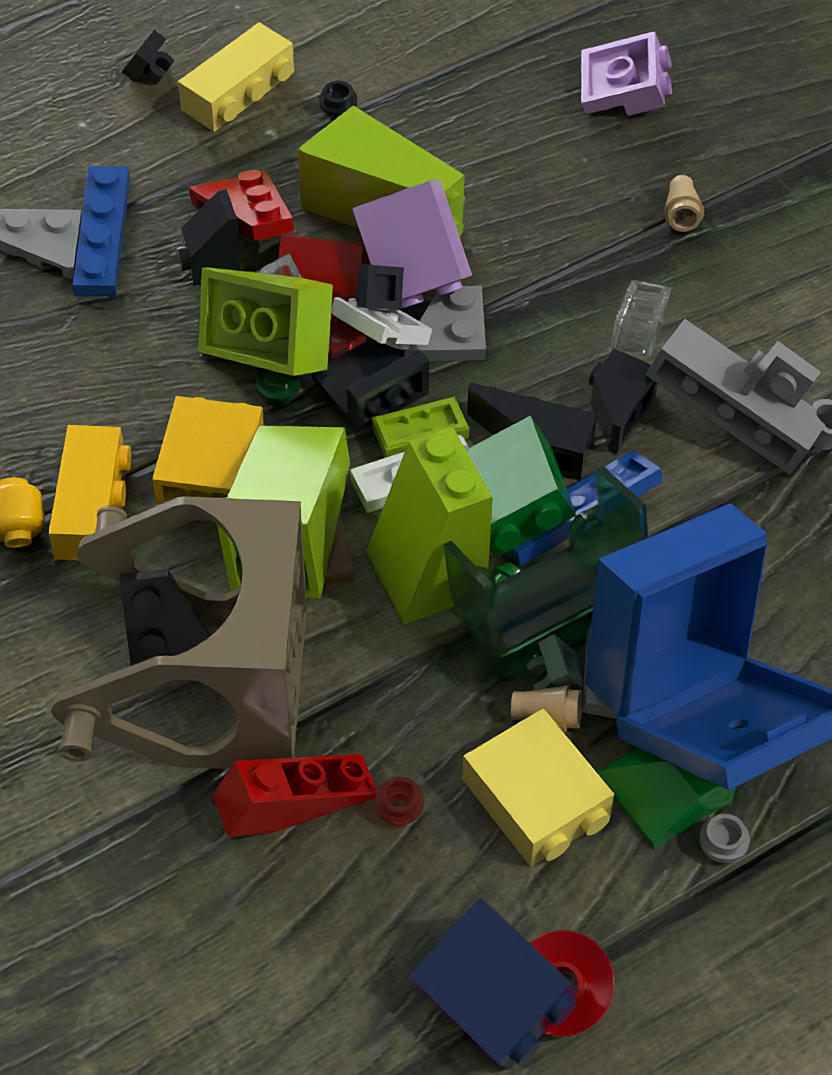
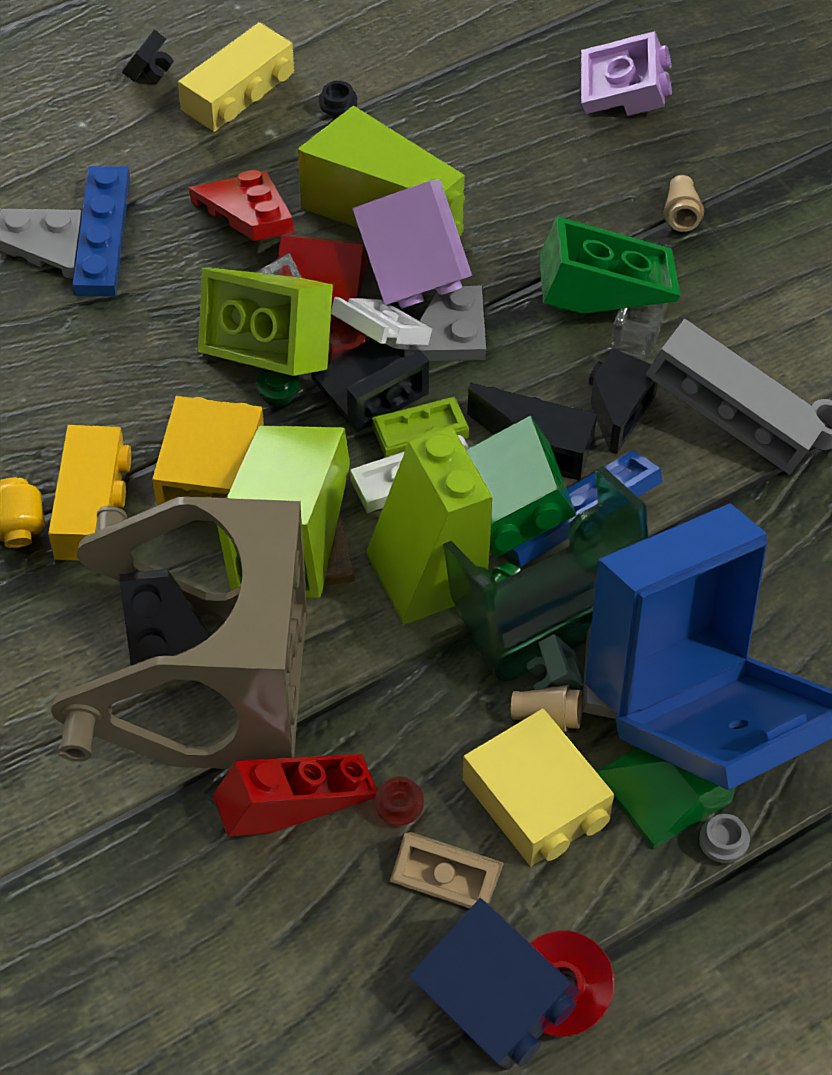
(210, 238): black slope -> none
(379, 287): black tile -> none
(445, 870): none -> tan slope
(604, 270): none -> green slope
(781, 373): light grey bracket -> none

